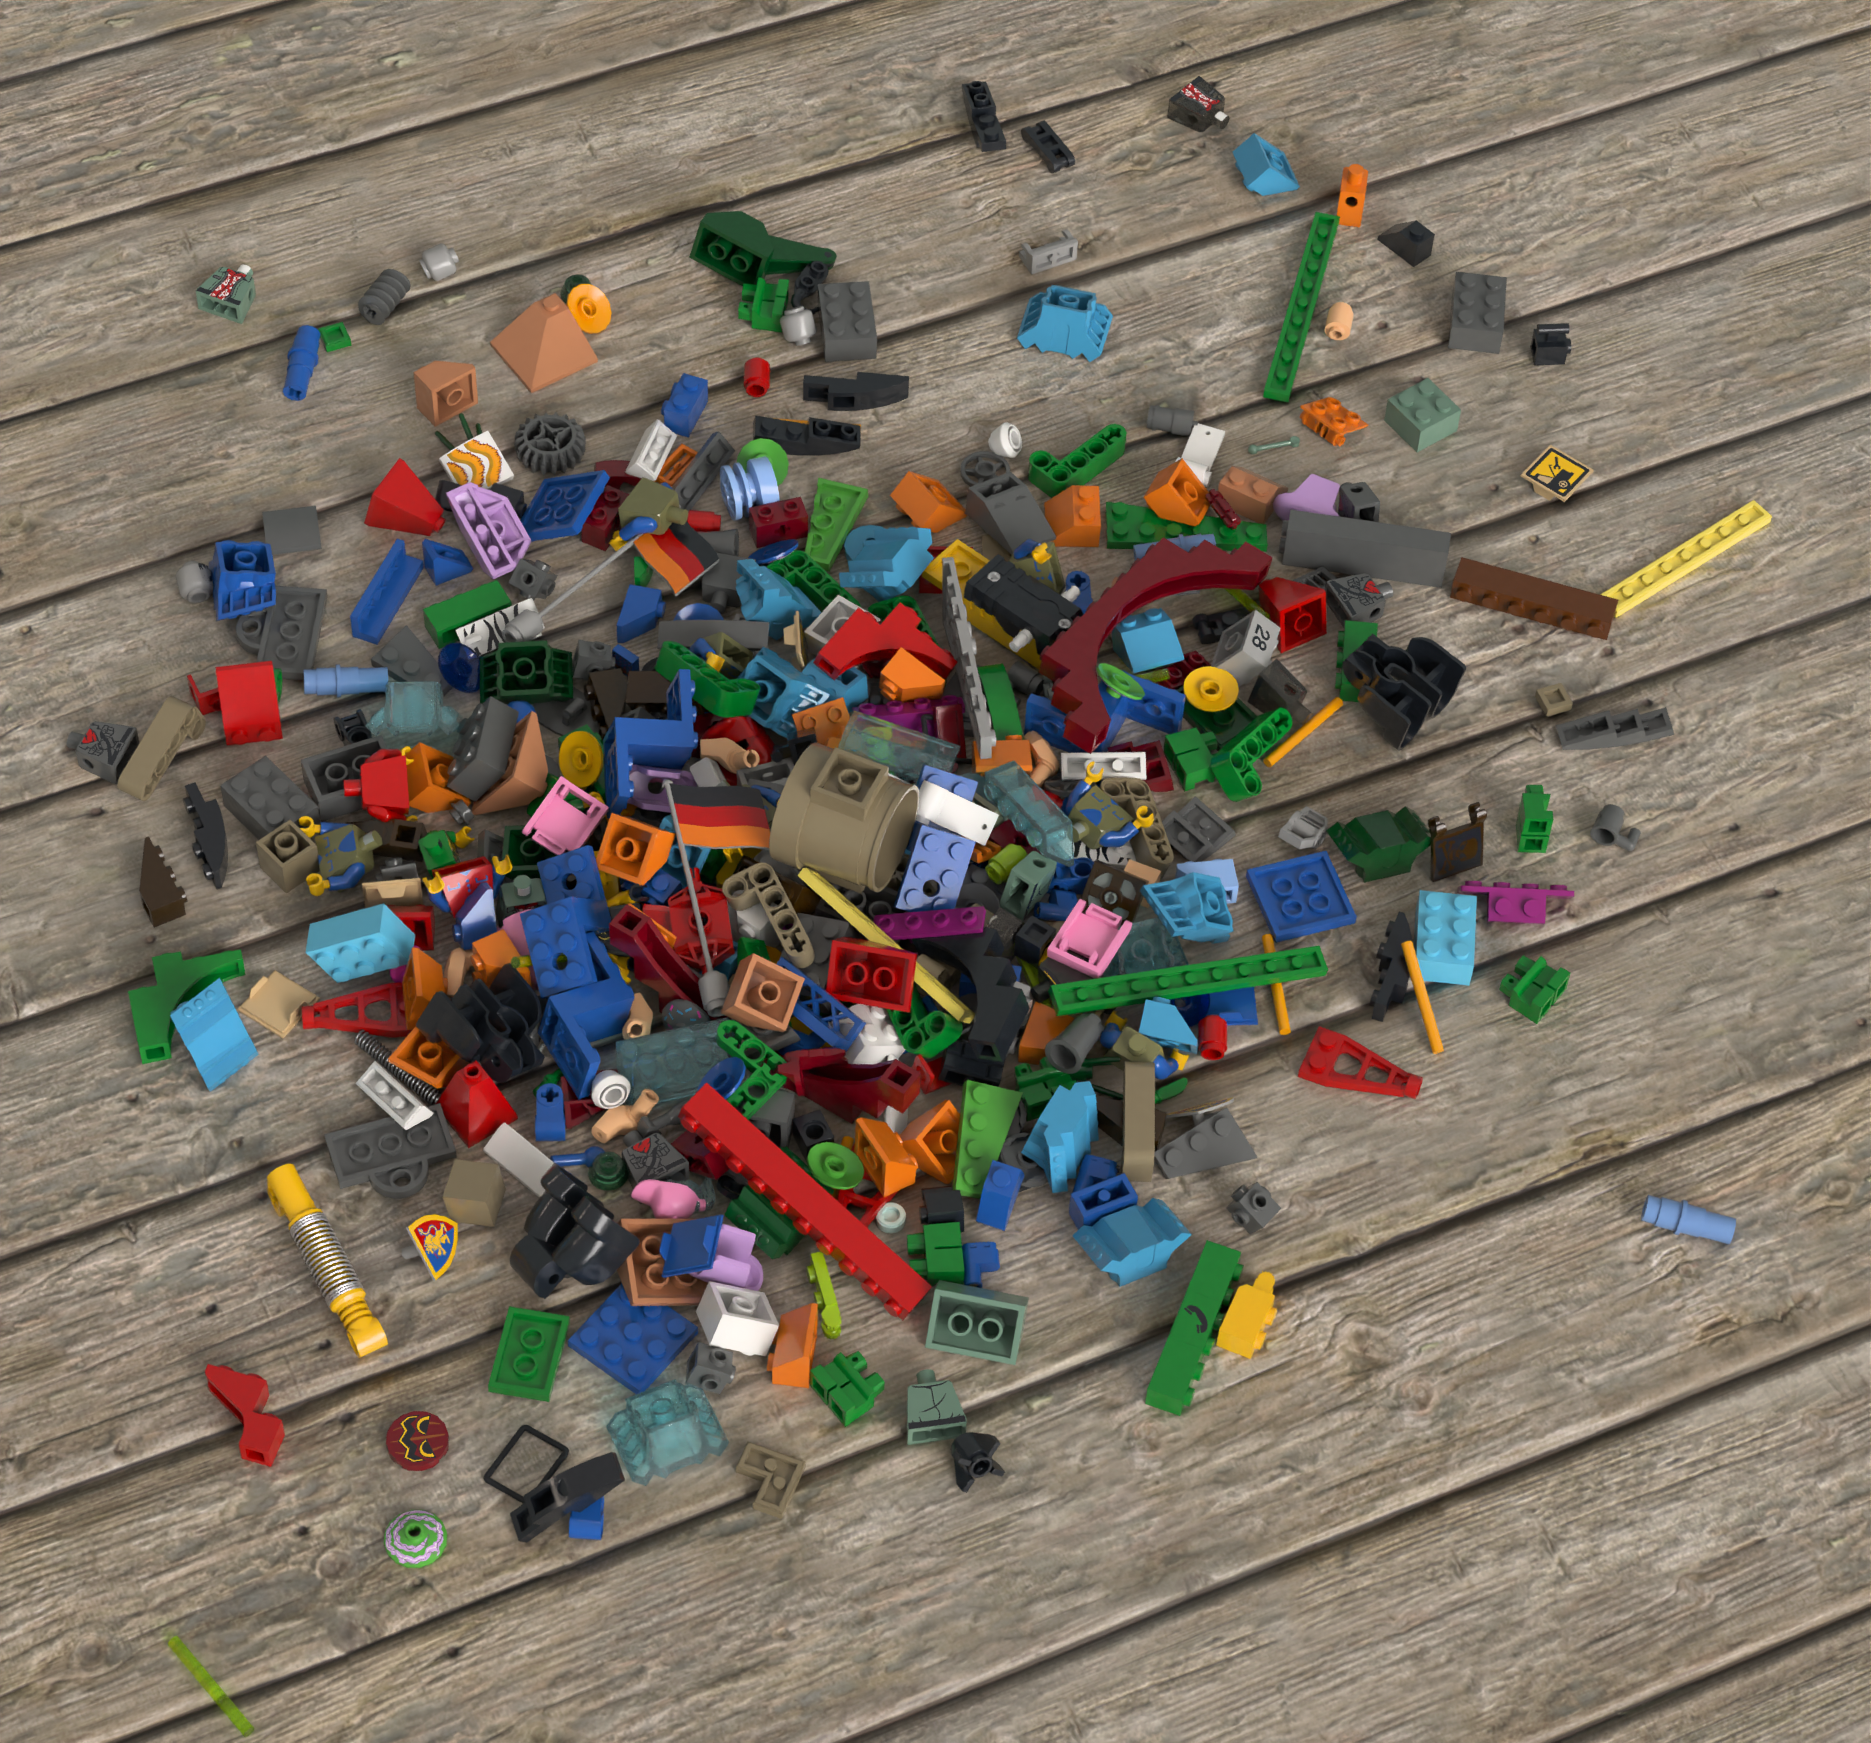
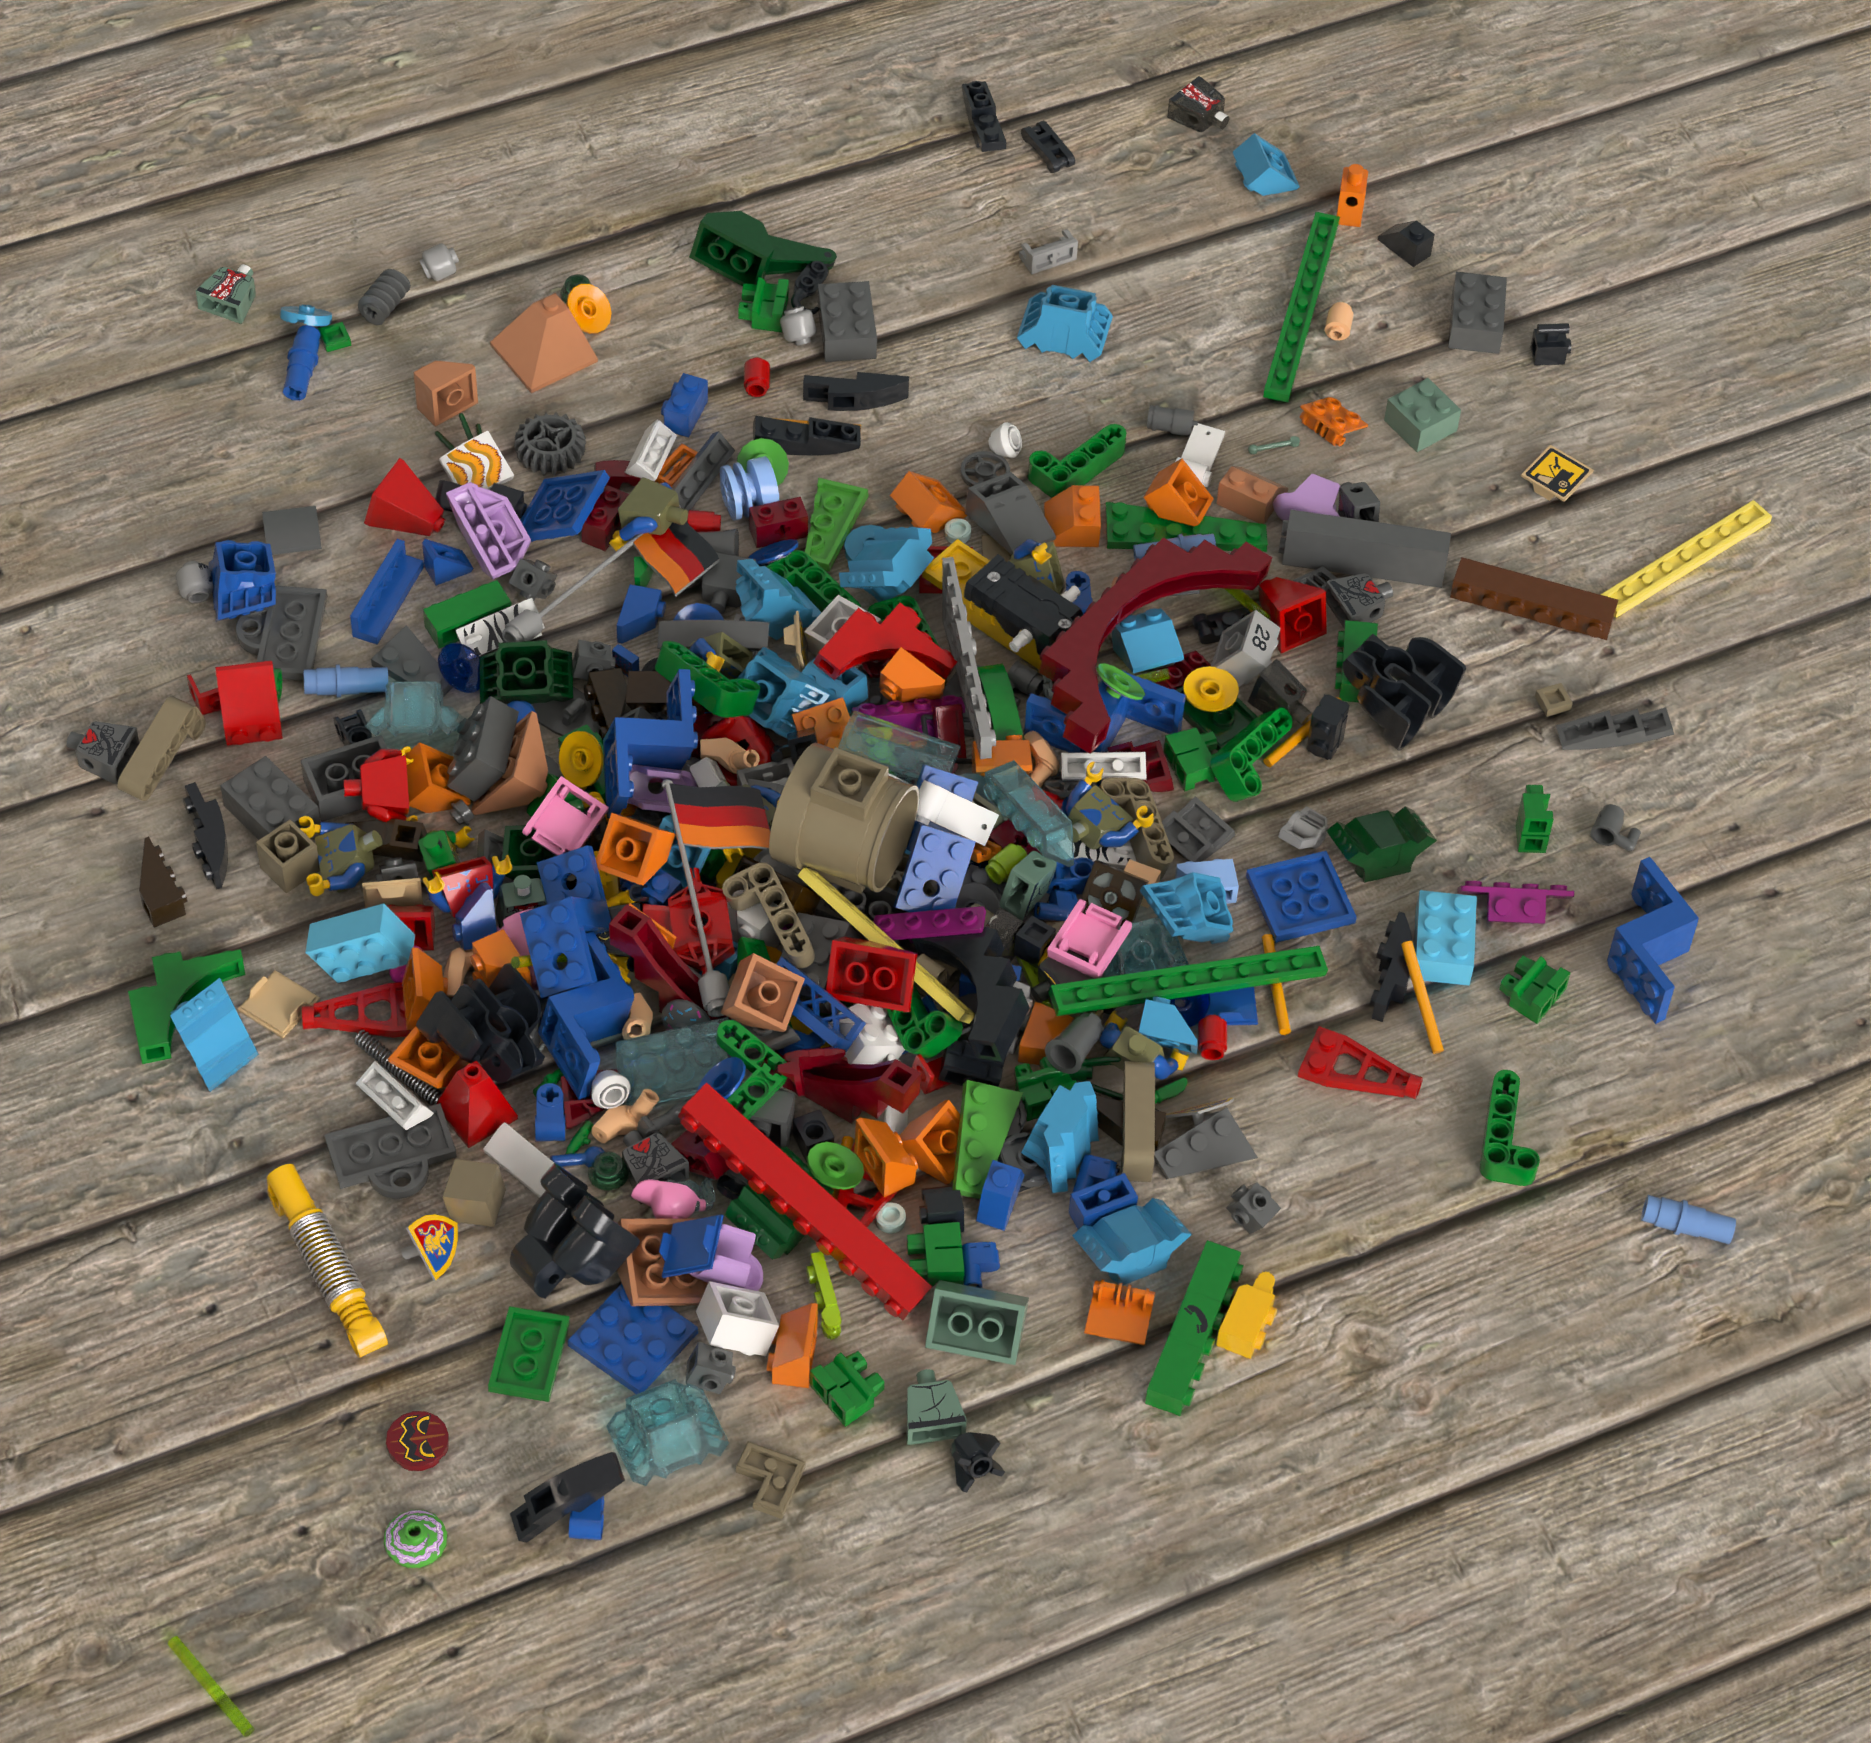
(246, 1398): red arch -> none
(306, 314): none -> dark azure plate
(565, 1451): black piece -> none
(580, 1138): none -> green helmet
(957, 529): none -> light aqua tile
(1120, 1312): none -> orange hinge
(1223, 509): dark red axle -> none
(1327, 727): none -> black brick
(1456, 848): dark brown flag -> none
(1509, 1156): none -> green beam
(1652, 940): none -> blue bracket

